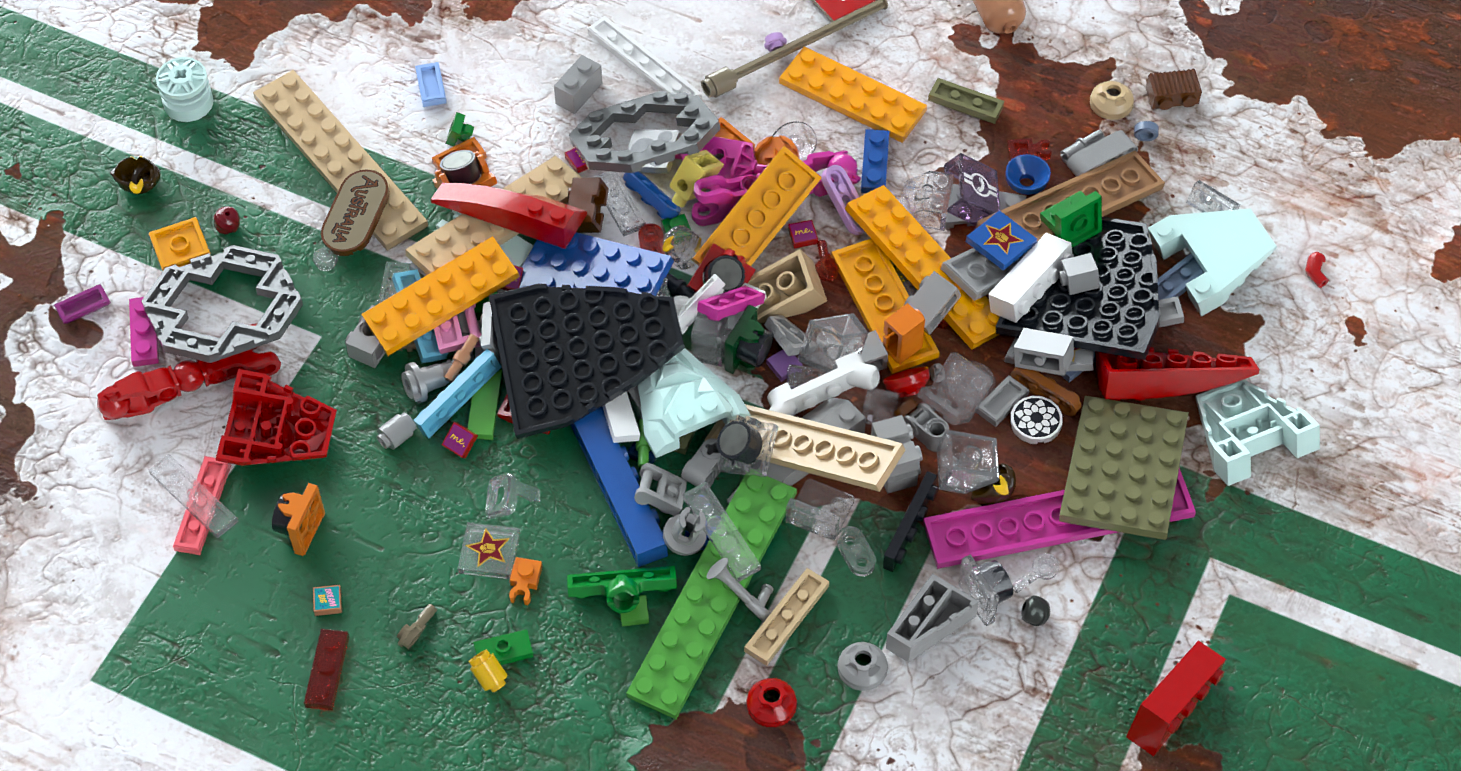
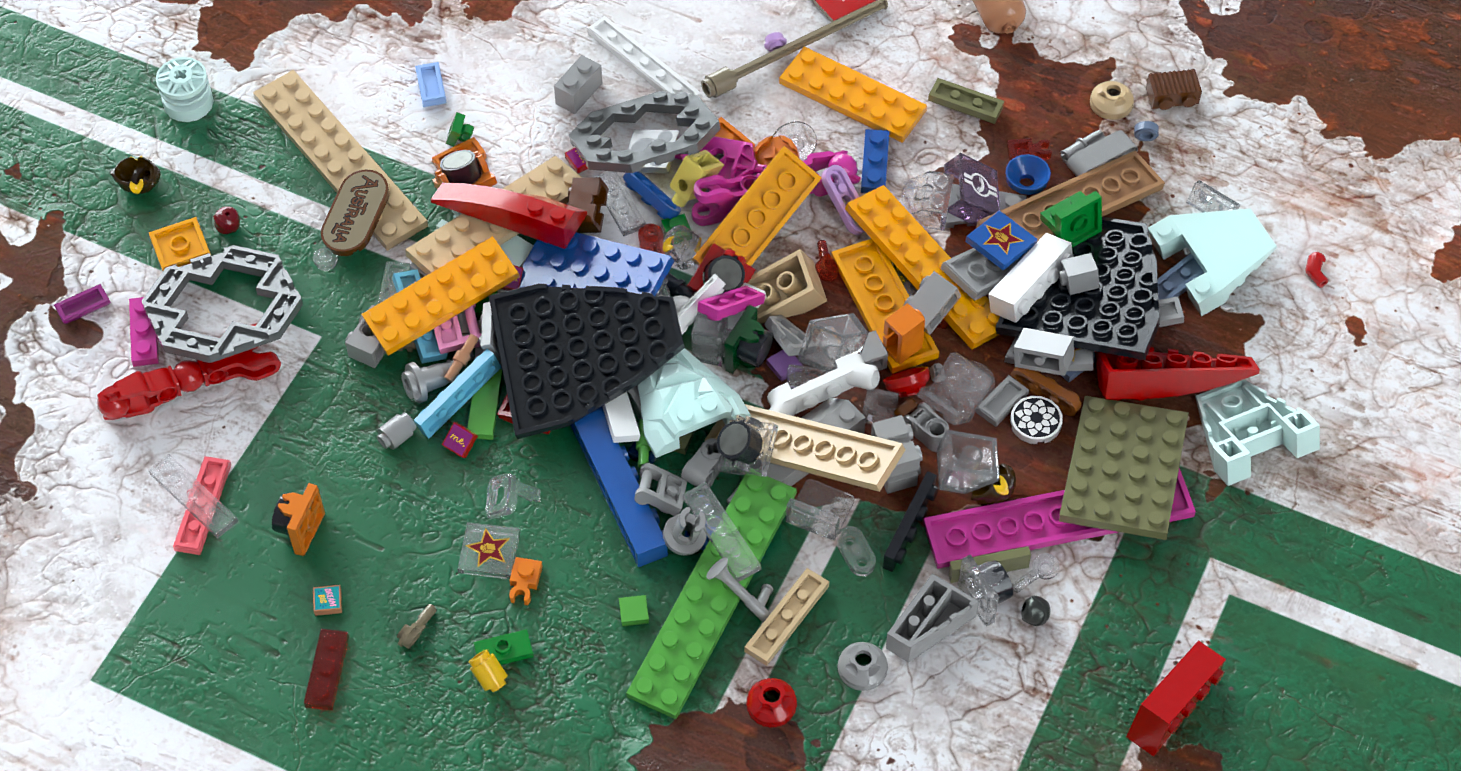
(273, 423): red wedge -> none
(622, 586): green plate -> none
(803, 234): tile -> none
(1010, 560): none -> olive tile

